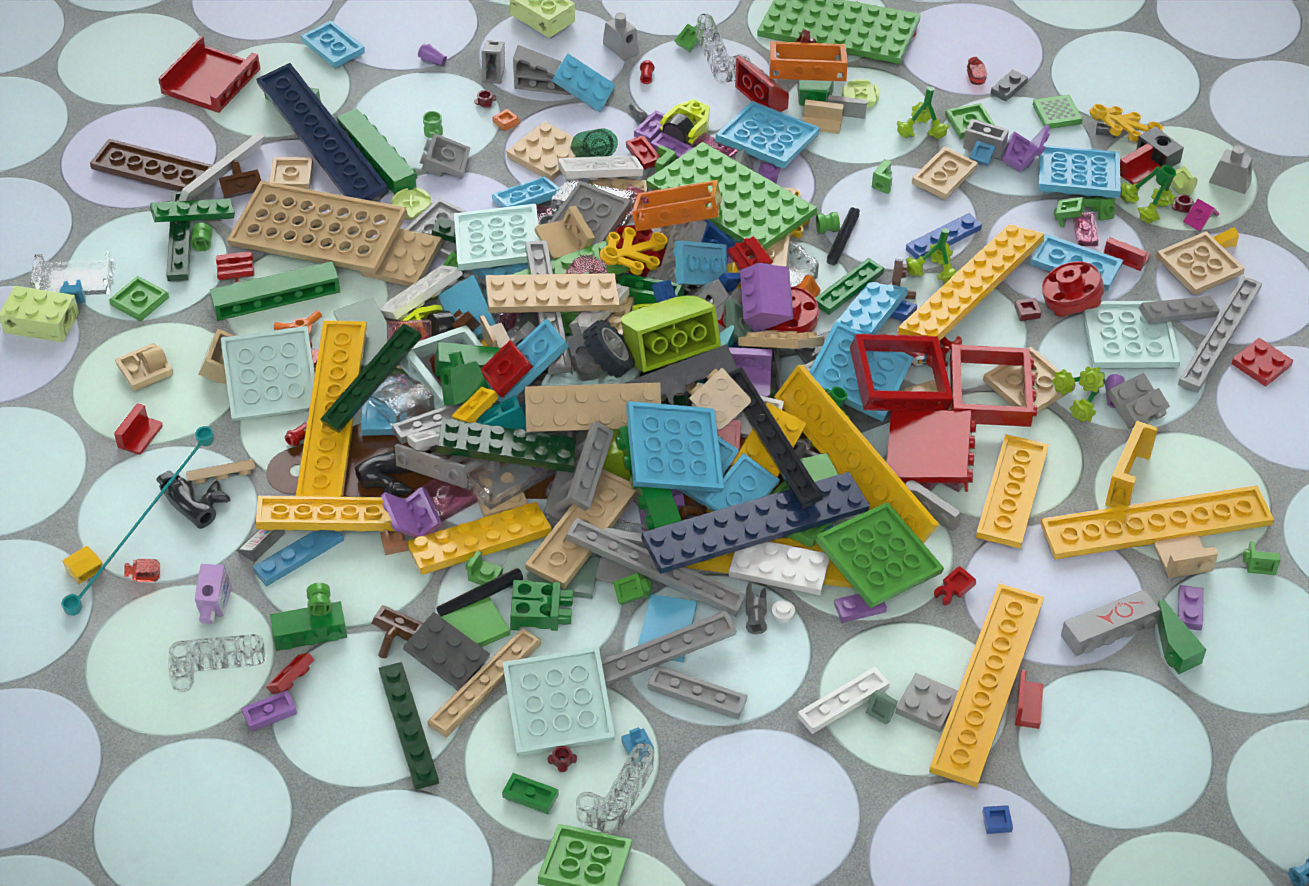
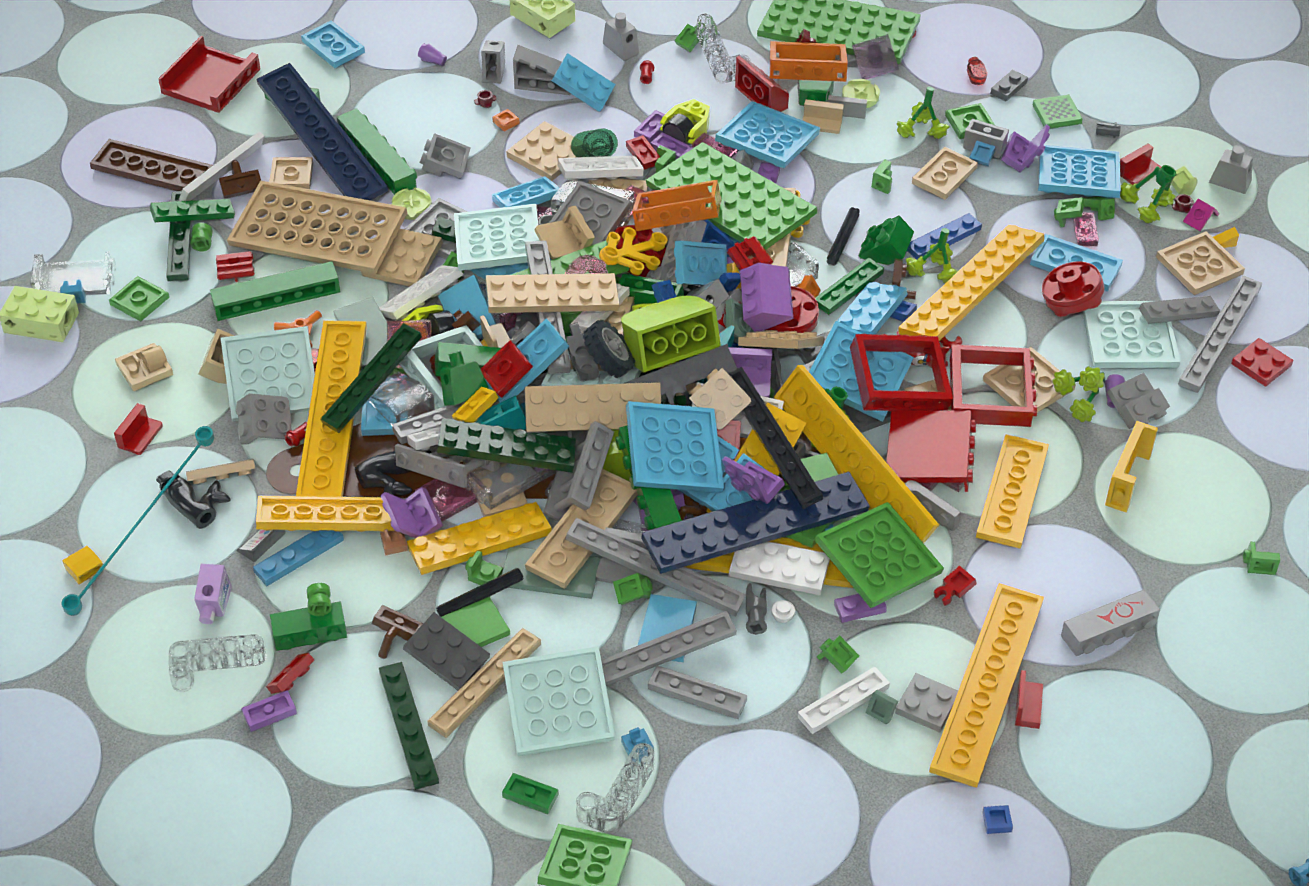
(143, 570): clear red arm -> none
(263, 417): none -> light grey bracket
(432, 123): bright green wheel -> none
(538, 605): green hips -> none
(562, 752): dark red plate -> none
(640, 115): dark grey piece -> none
(753, 479): none -> medium lavender bracket
(827, 222): bright green wheel -> none
(838, 653): none -> bright green bracket
(875, 57): none -> tile
(887, 241): none -> green slope
(1027, 309): plate -> none
(1125, 121): yellow plant -> none
(1131, 255): red panel -> none
(1155, 521): yellow plate -> none
(1165, 150): black brick -> none
(1178, 643): green slope -> none
(1185, 556): tan bracket -> none
(1191, 606): medium lavender plate -> none

